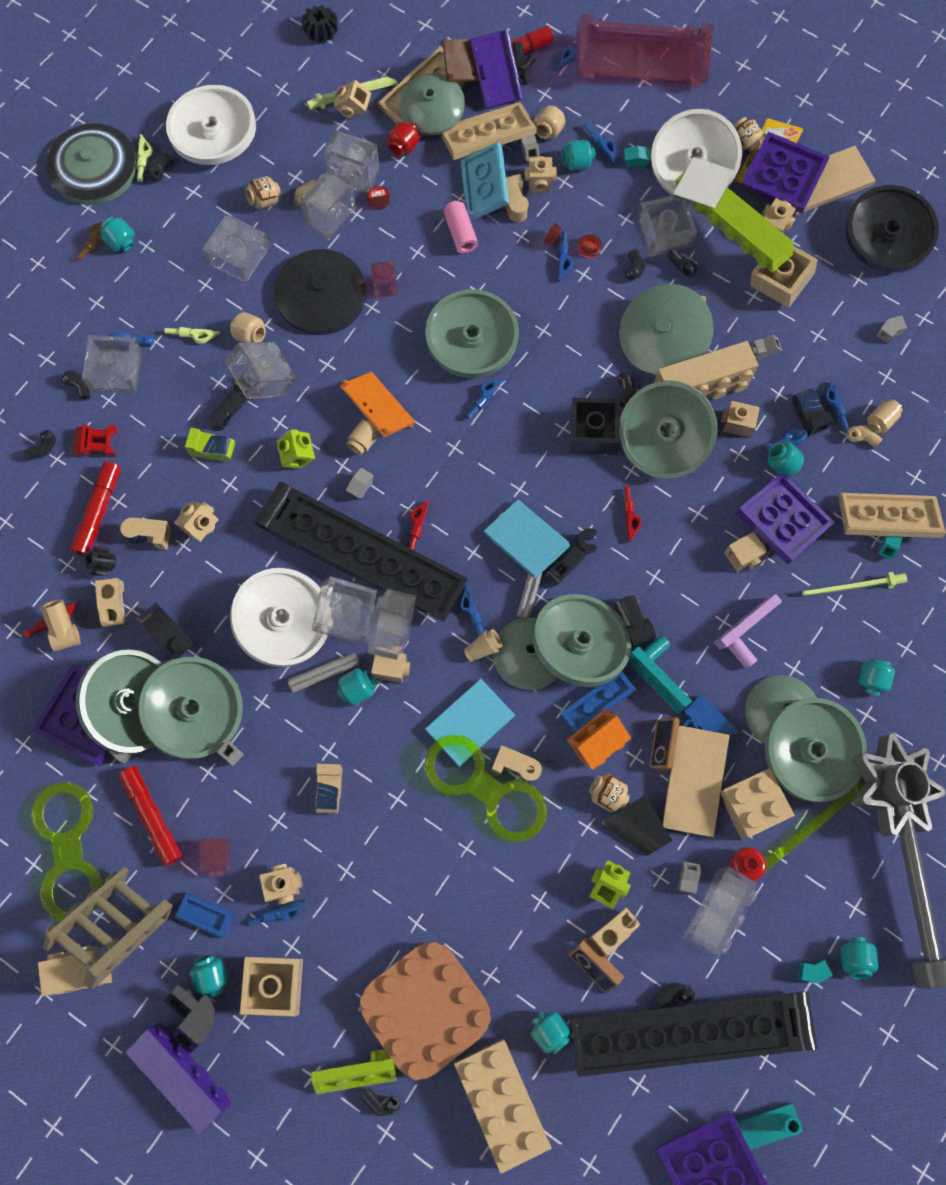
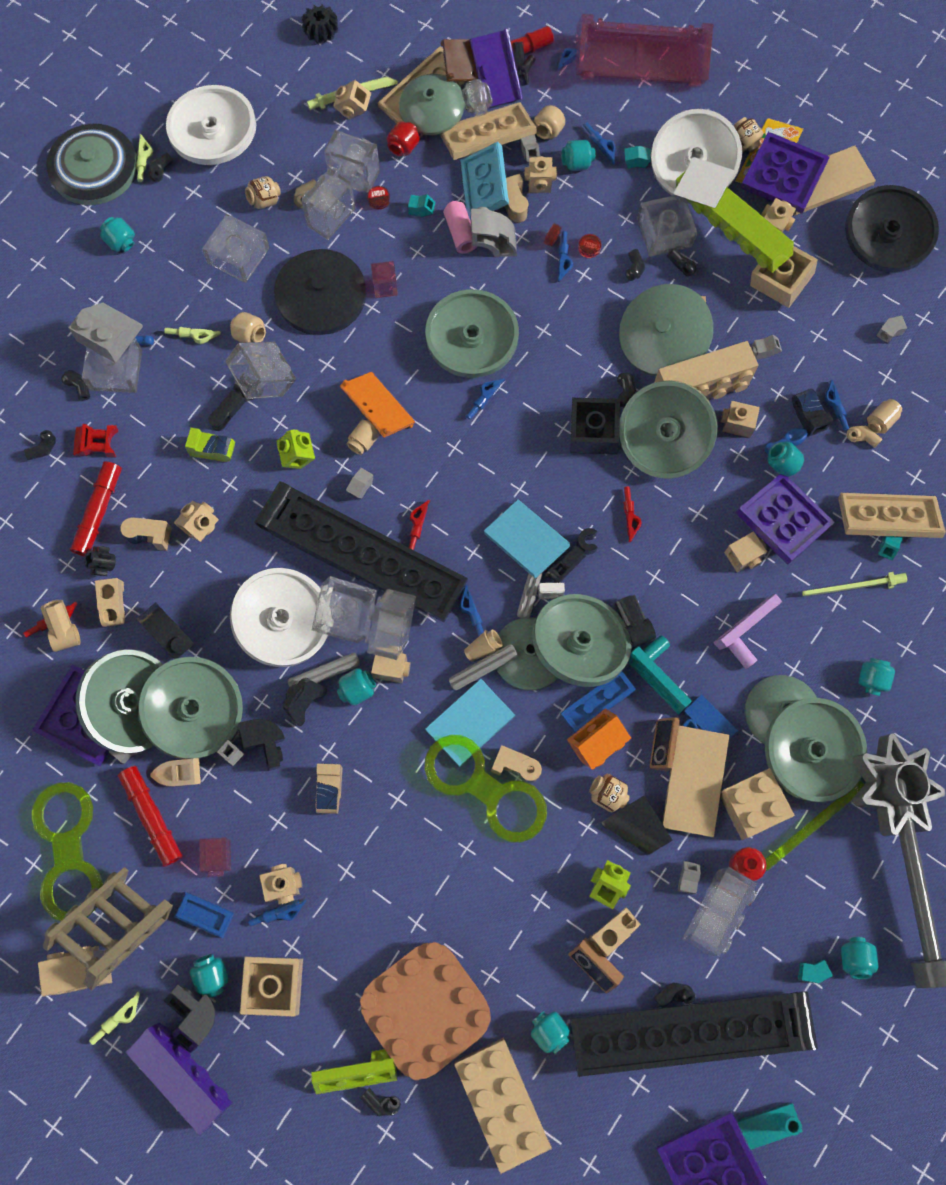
(90, 244): clear orange hand -> none
(104, 330): none -> light grey slope
(118, 1017): none -> yellowish green hand
(178, 772): none -> tan plate
(262, 733): none -> black brick
(300, 697): none -> black piece
(421, 205): none -> teal piece
(477, 97): none -> clear head
(483, 667): none -> light grey axle
(493, 232): none -> light grey brick
(550, 590): none -> white tile

